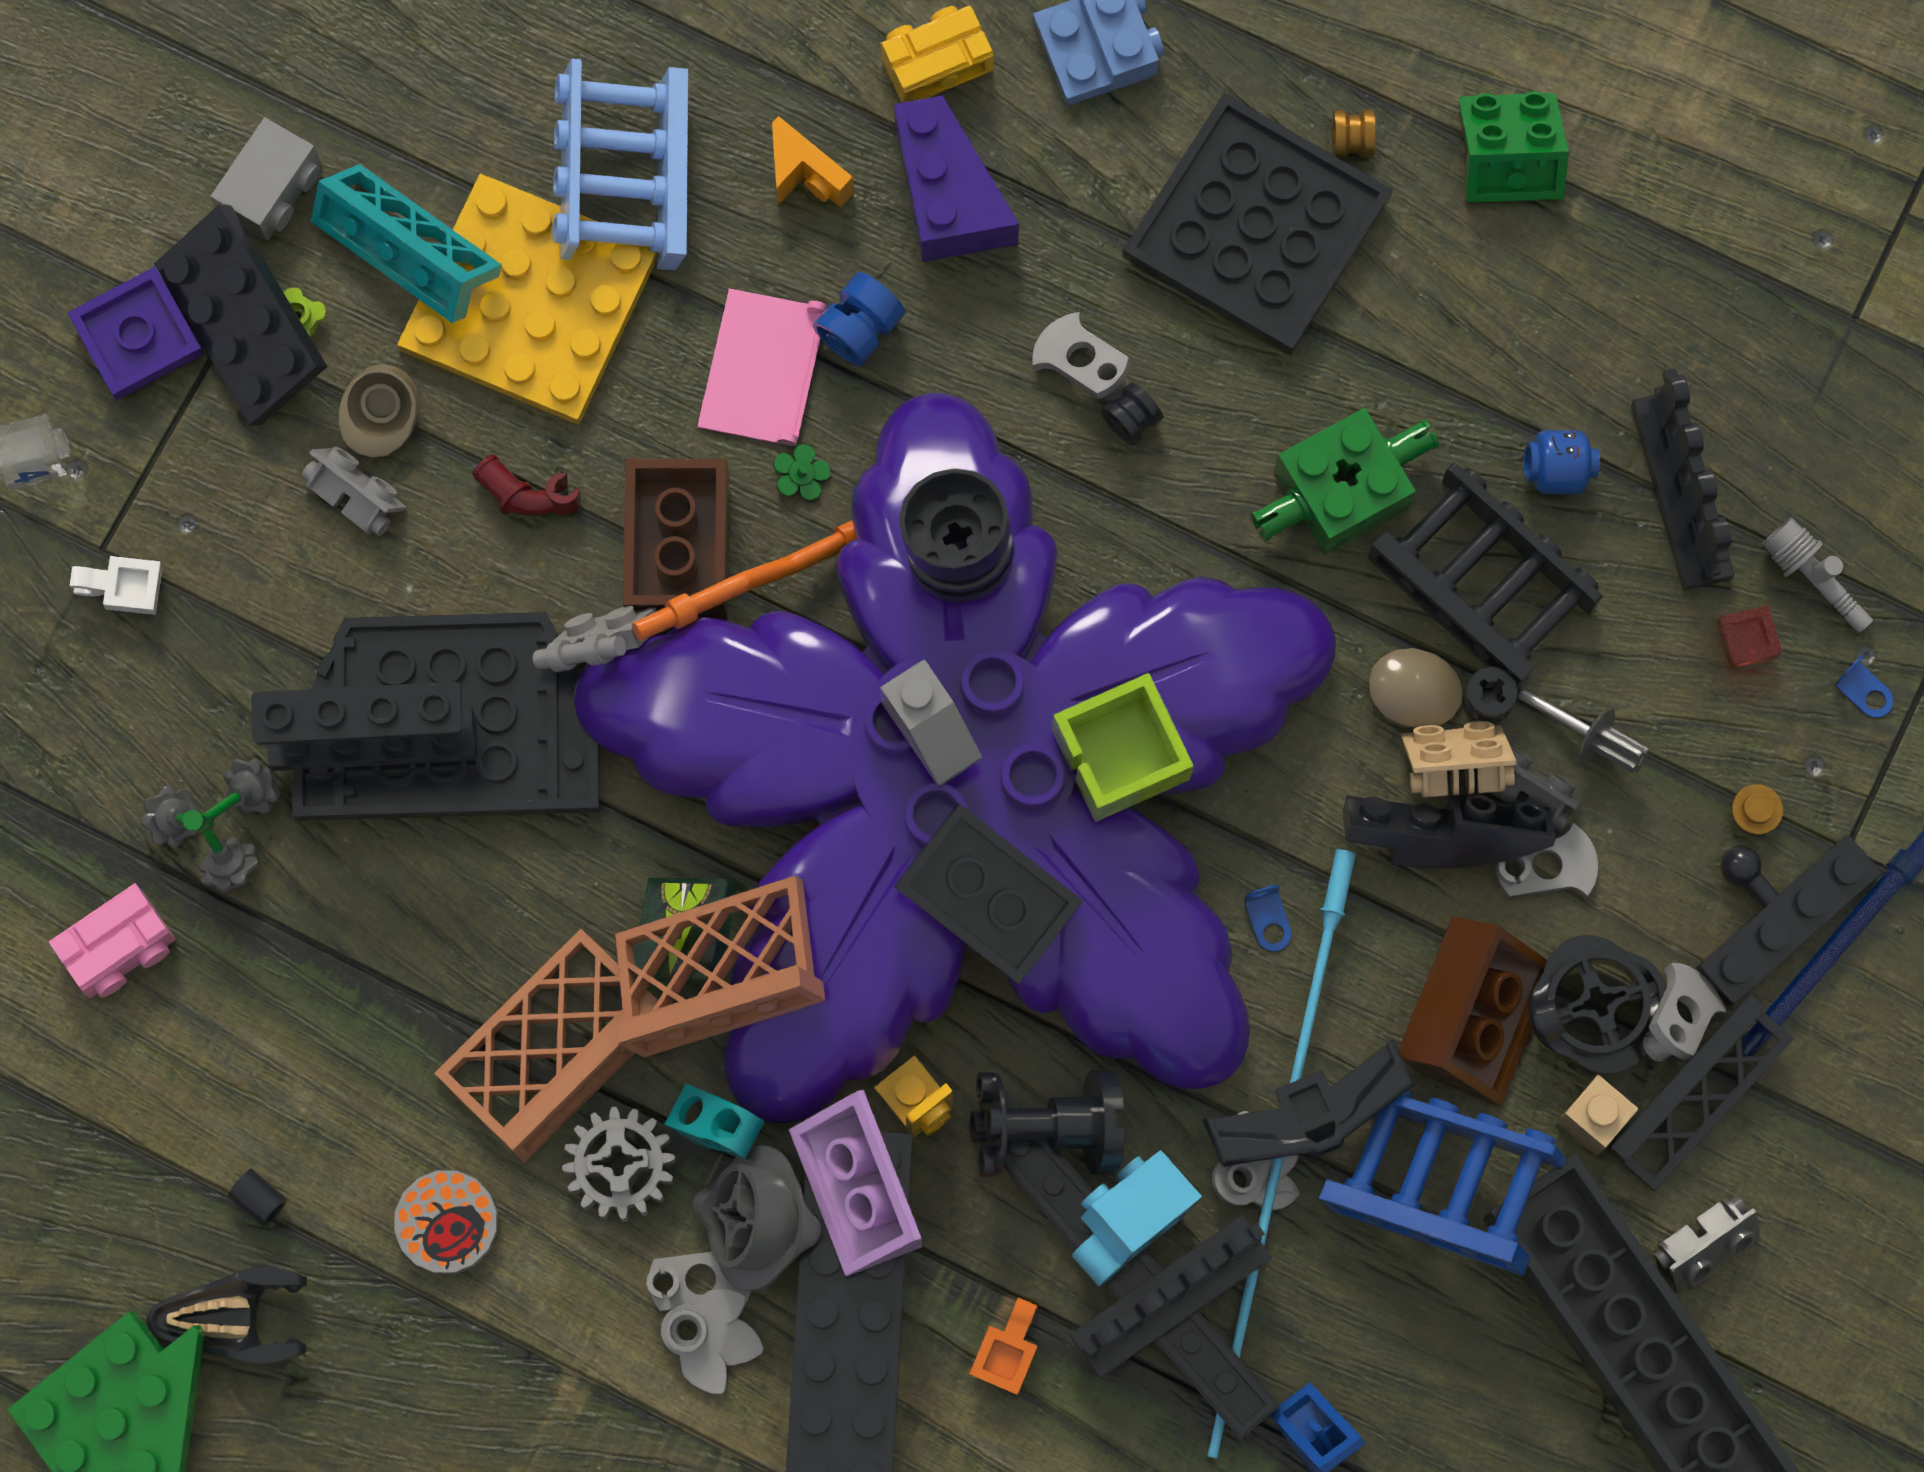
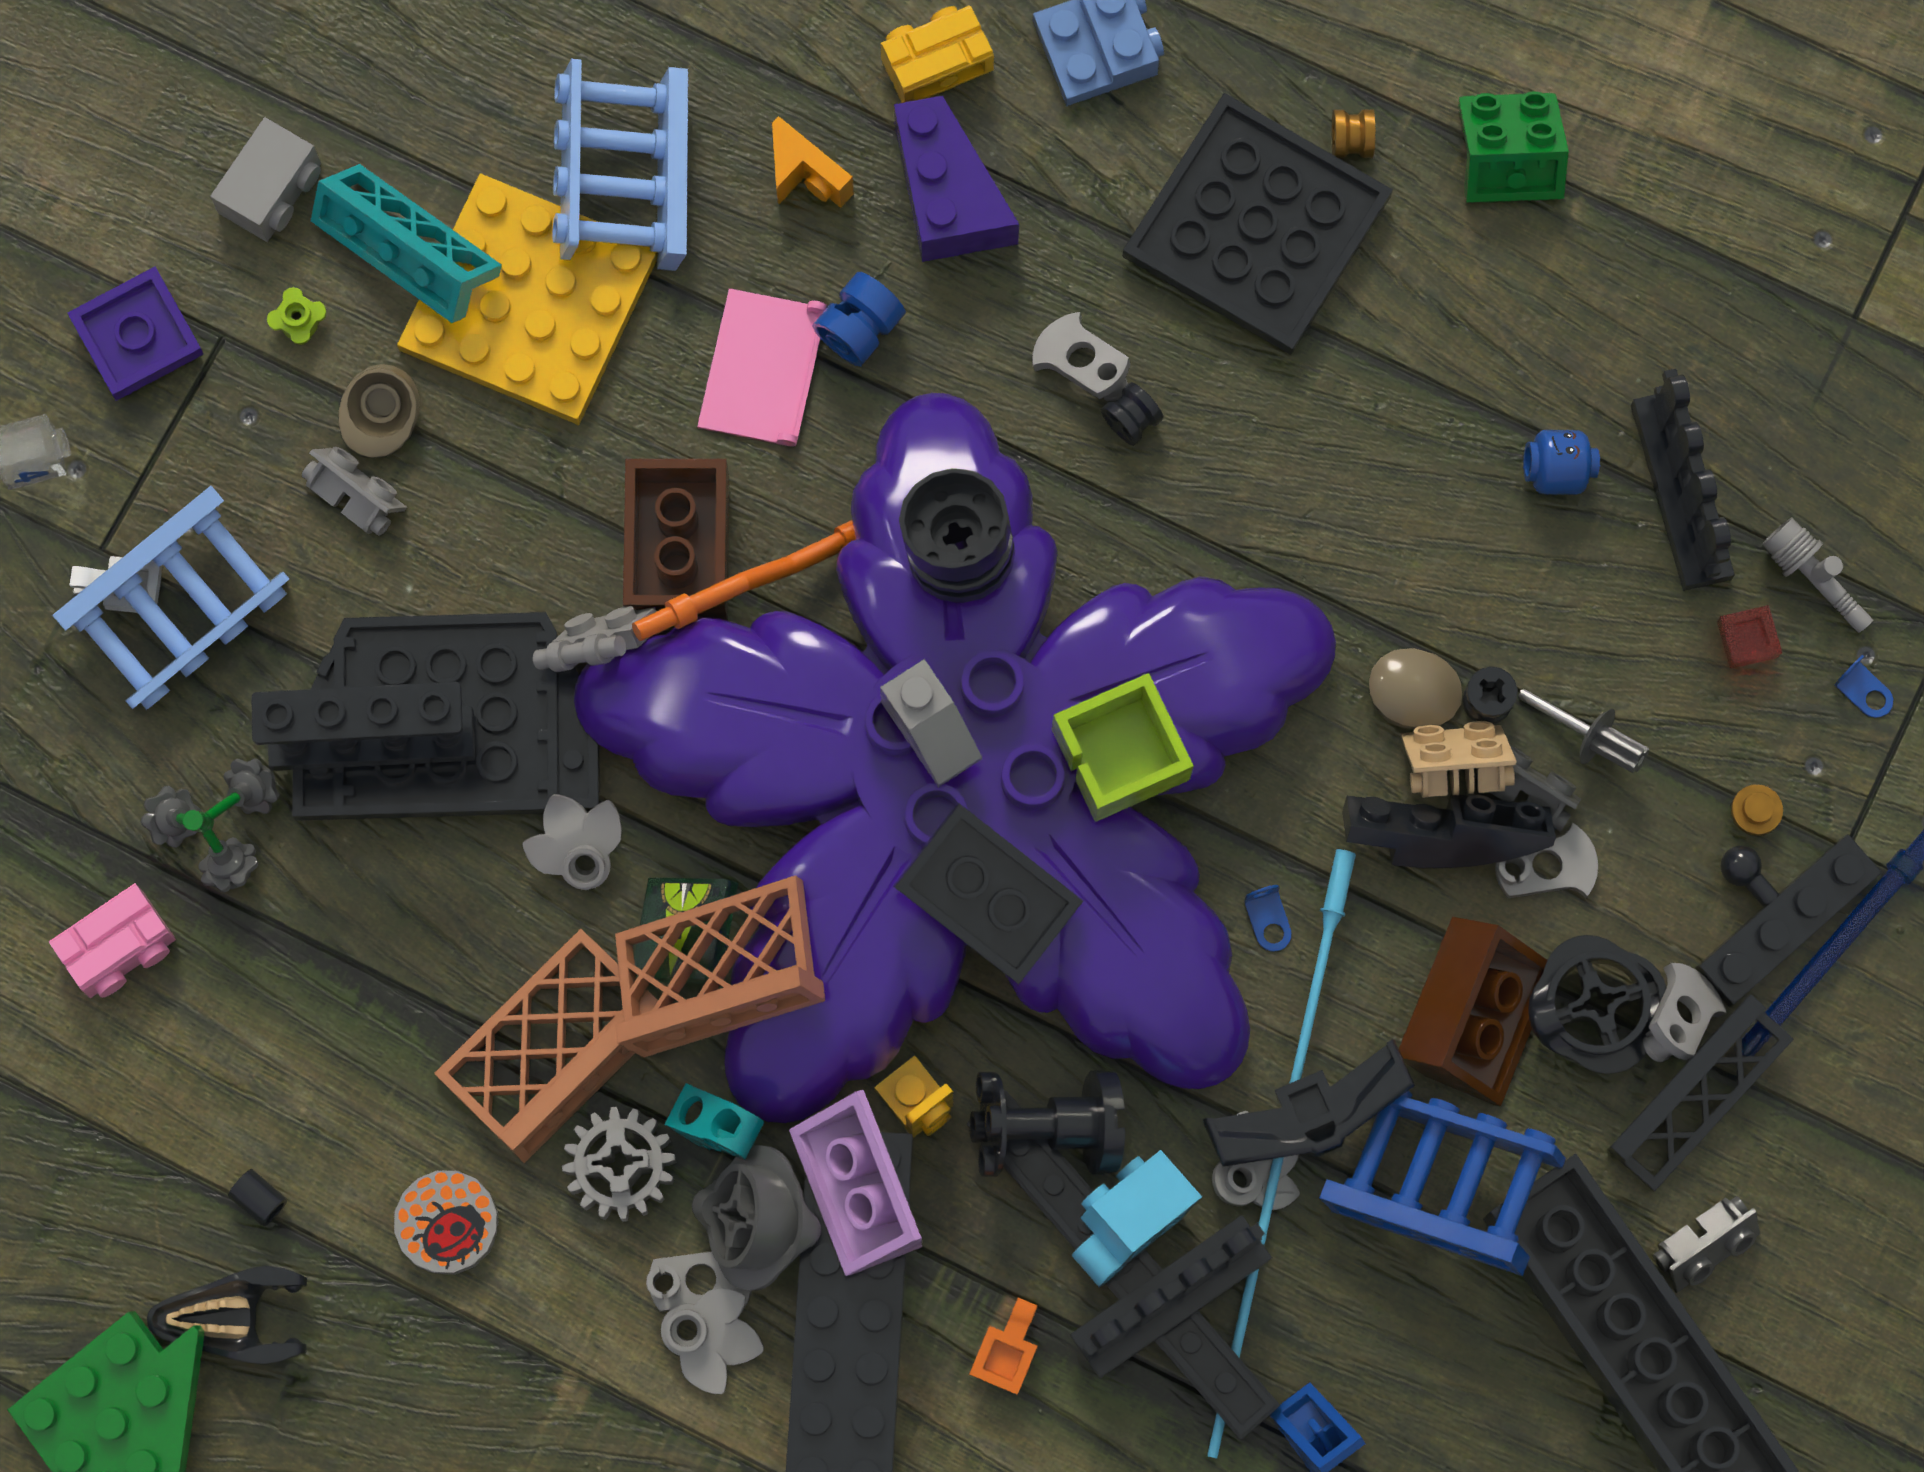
(164, 550): none -> light blue fence
(240, 314): black plate -> none
(519, 497): dark red piece -> none
(575, 833): none -> light grey plate
(800, 473): green plant -> none
(1348, 450): green brick -> none
(1437, 590): black fence -> none
(1597, 1115): tan brick -> none

